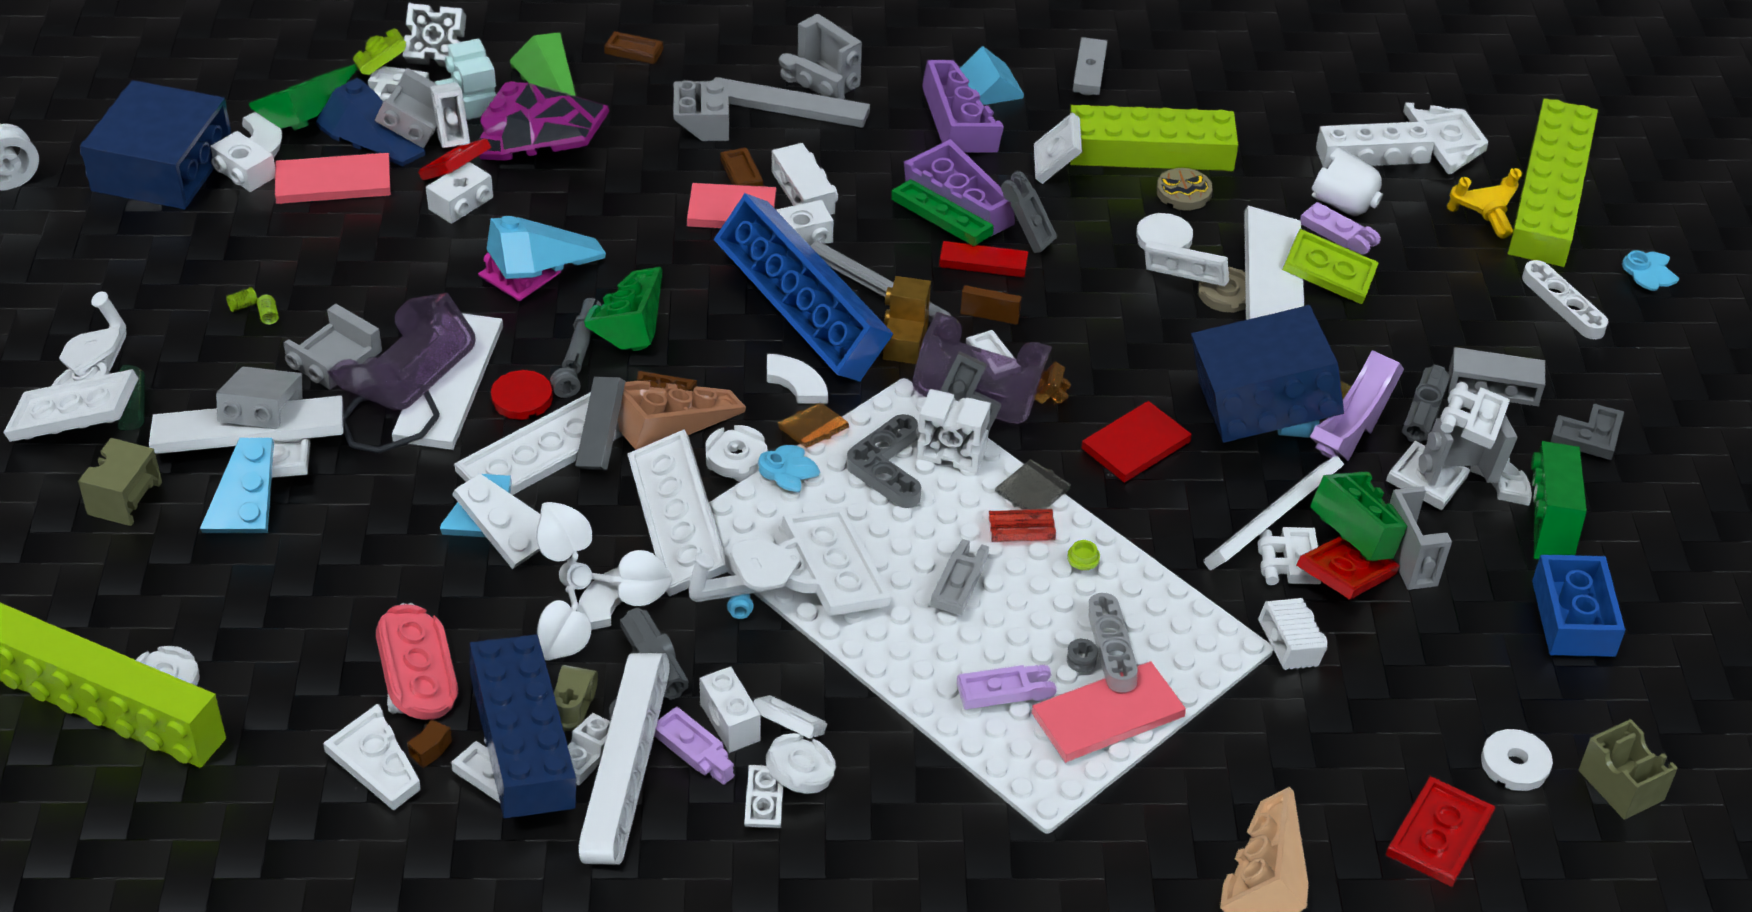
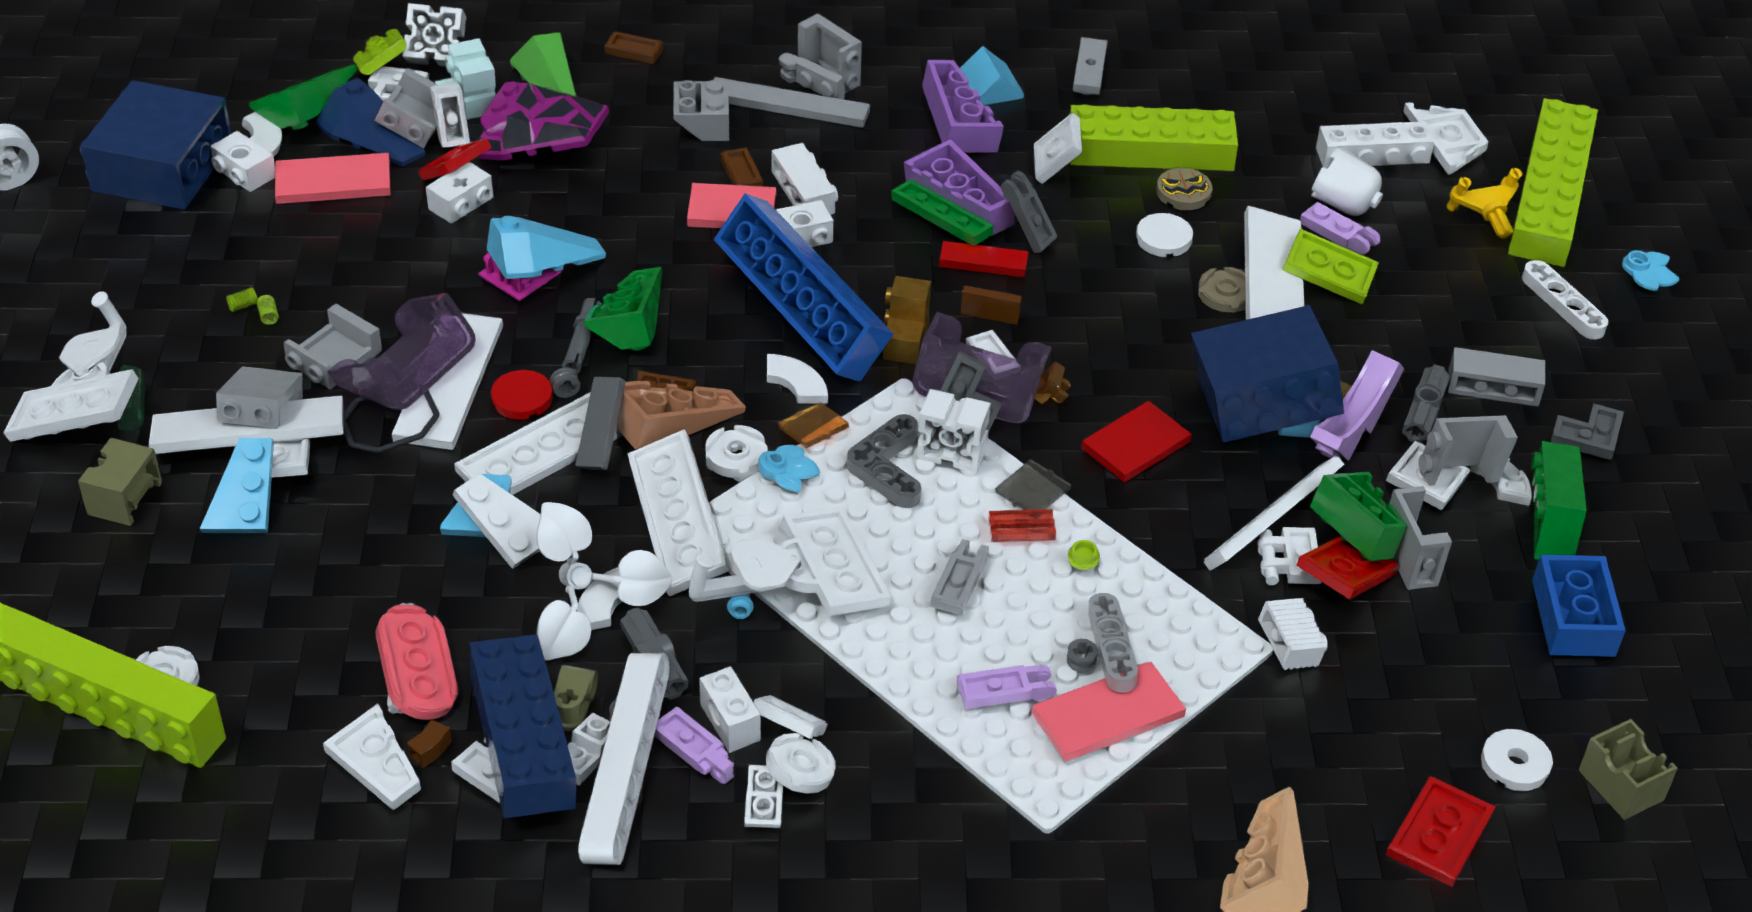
(861, 273): light grey axle -> none
(1186, 263): white tile -> none
(1484, 417): white plate -> none

